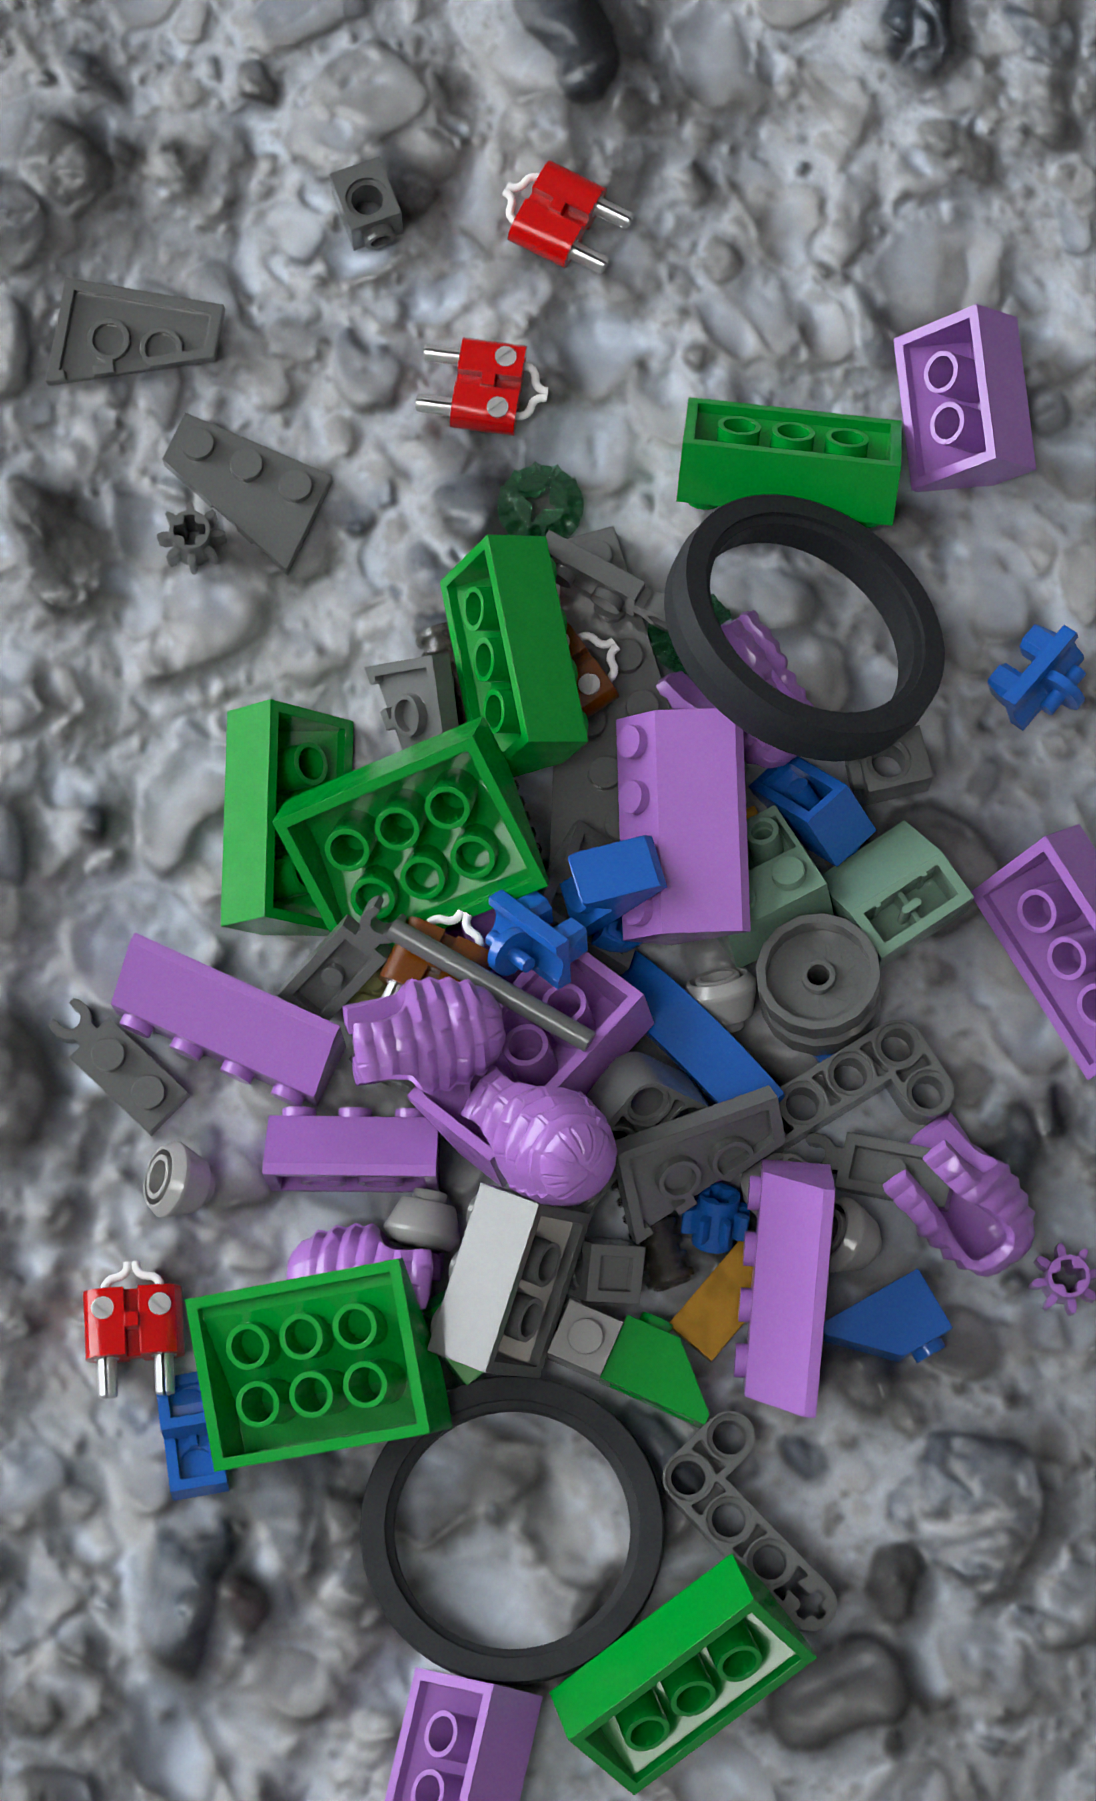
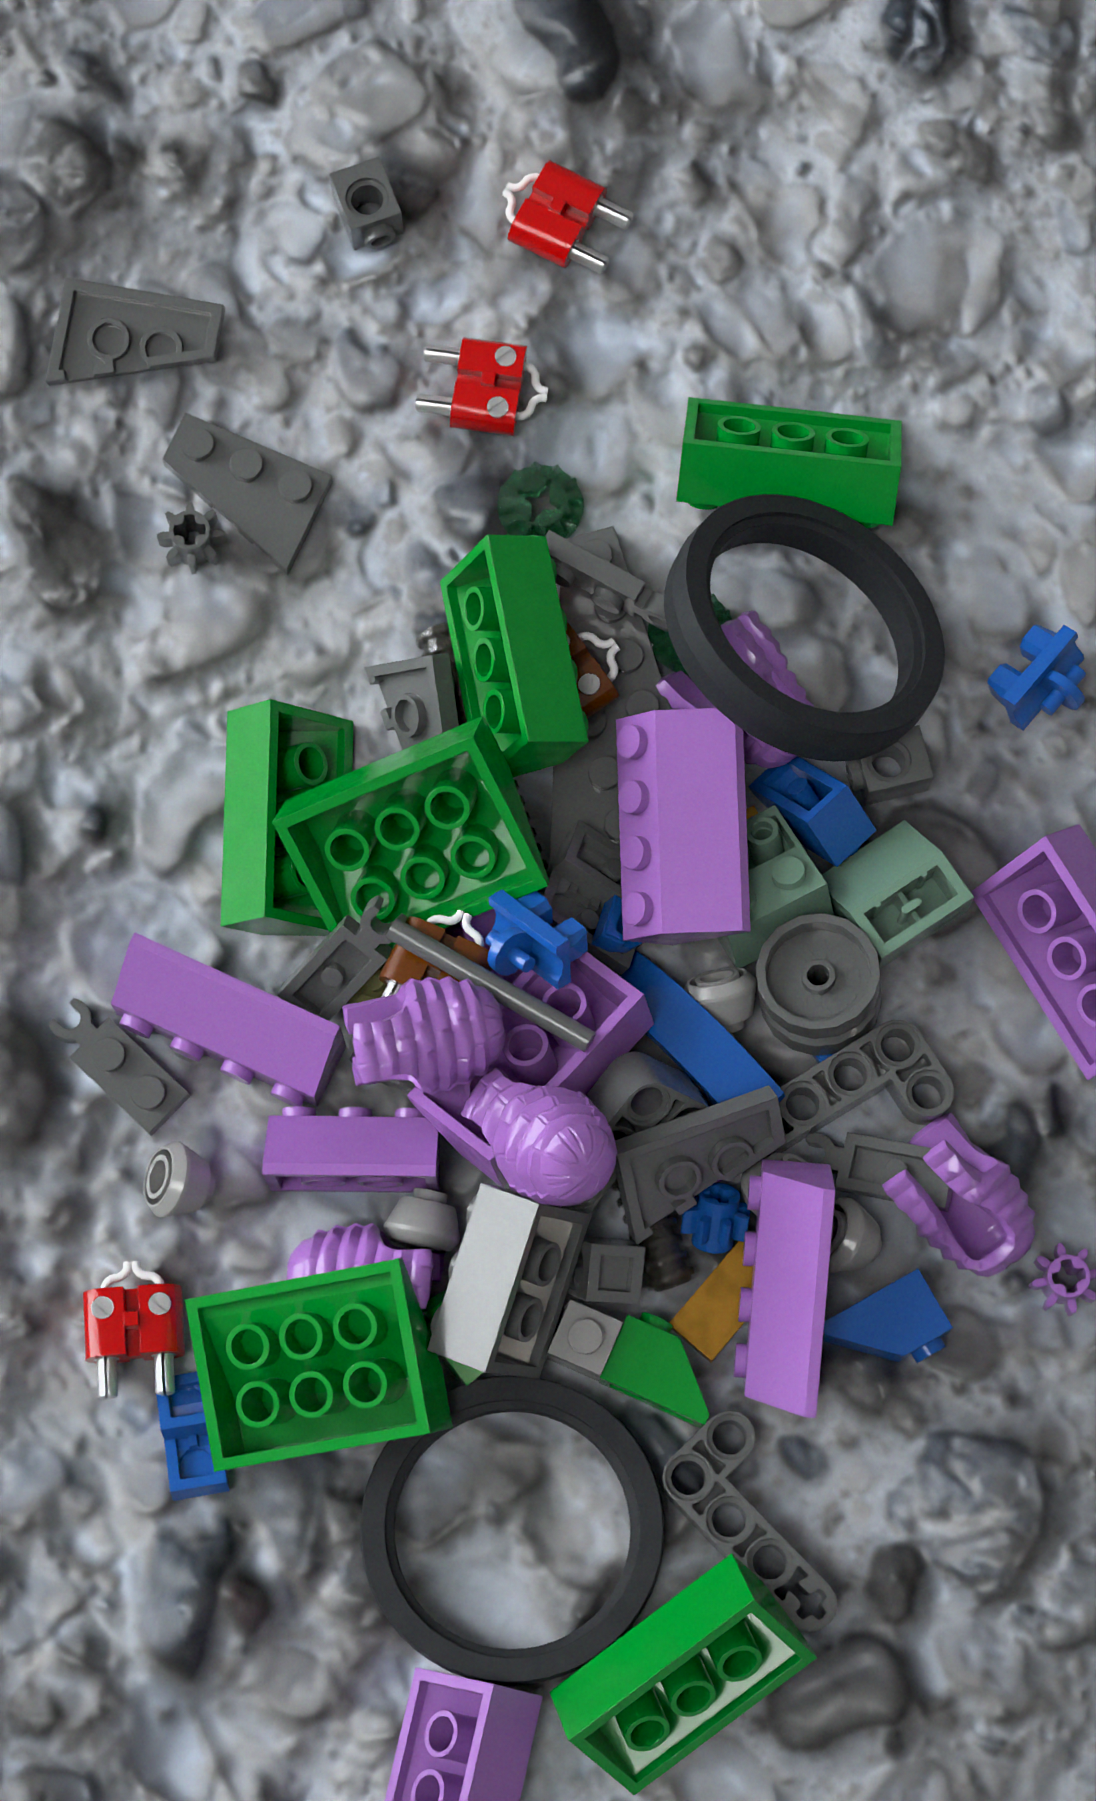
(611, 881): blue slope -> none
(964, 401): medium lavender slope -> none

